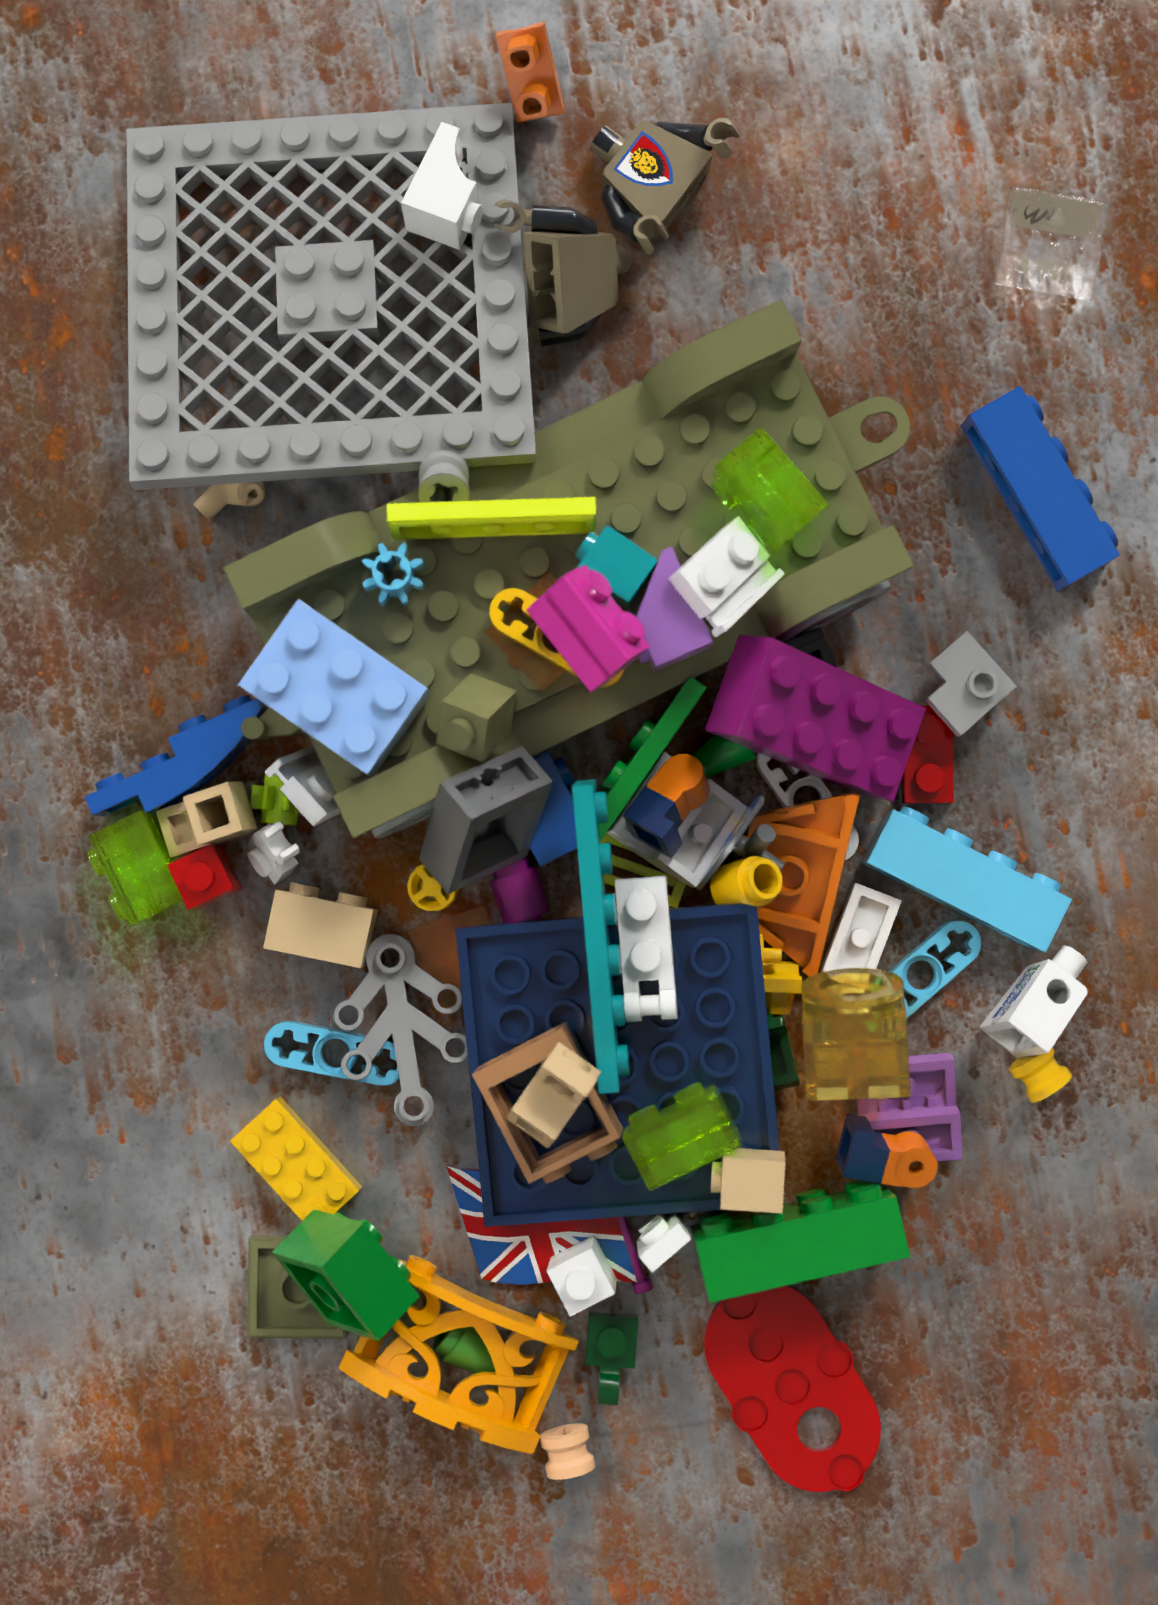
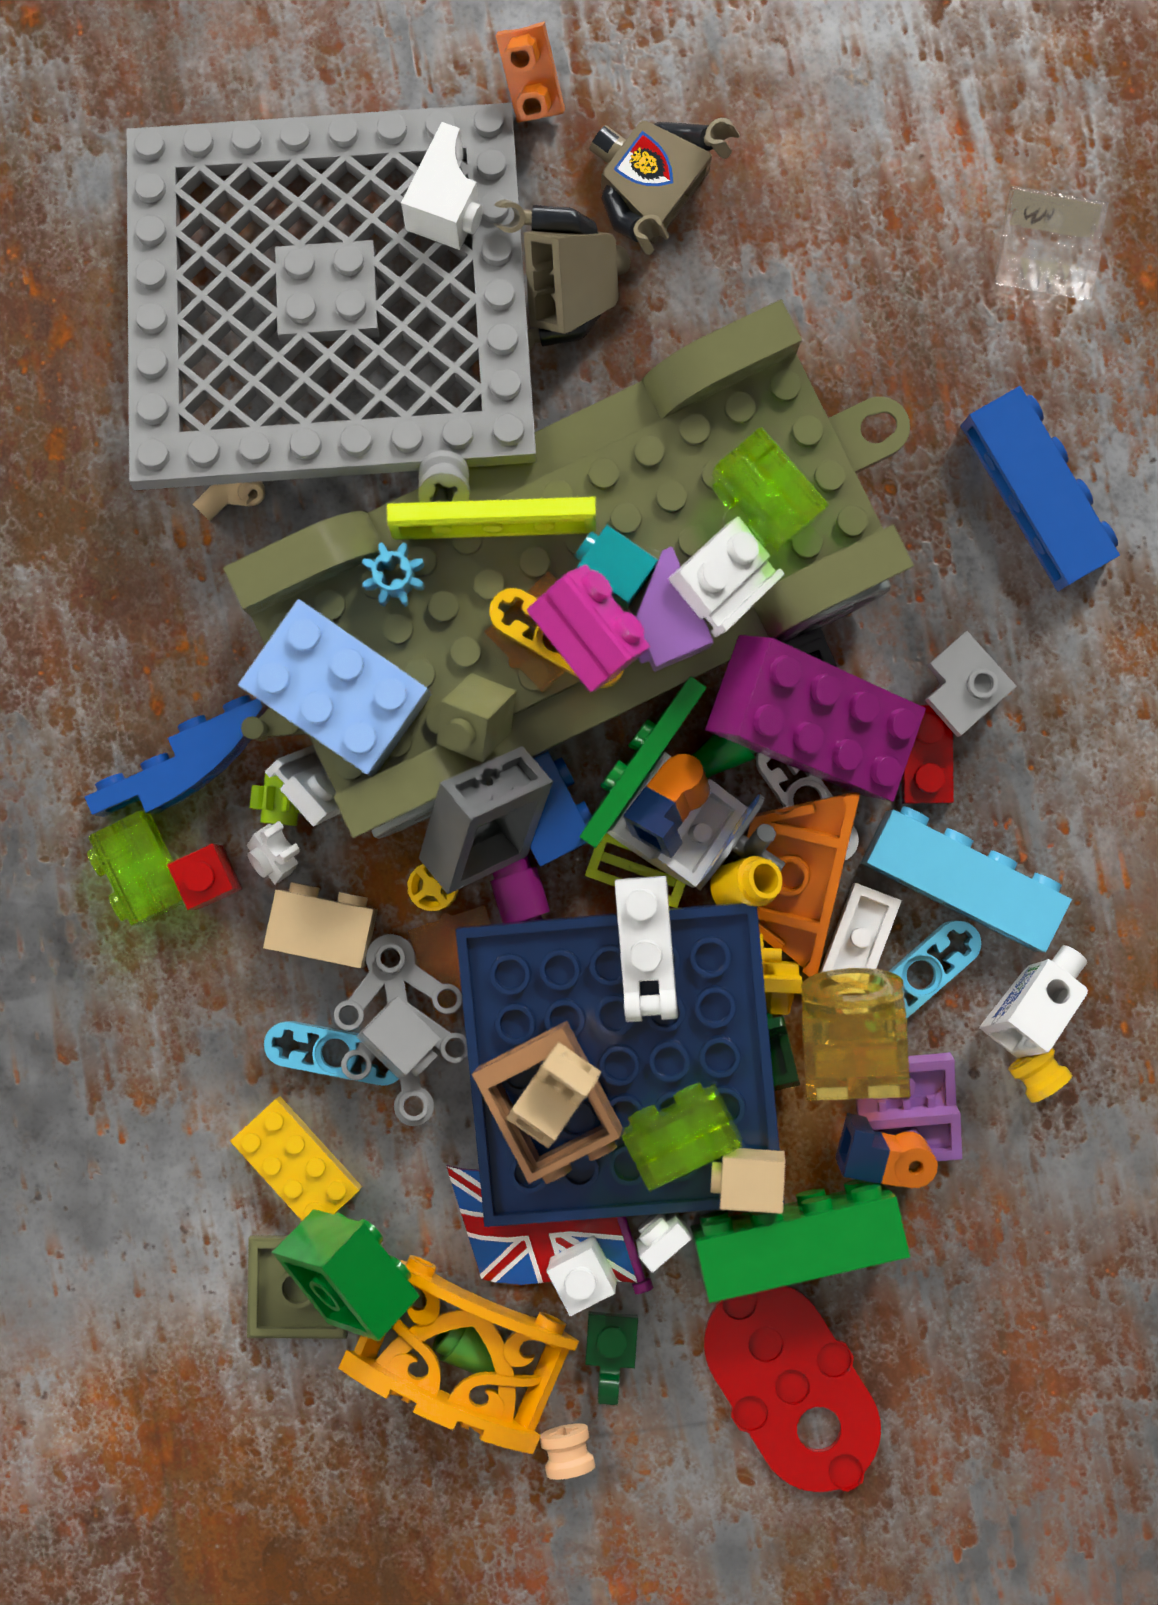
(207, 818): tan brick -> none
(400, 1039): none -> light grey brick
(598, 913): teal plate -> none

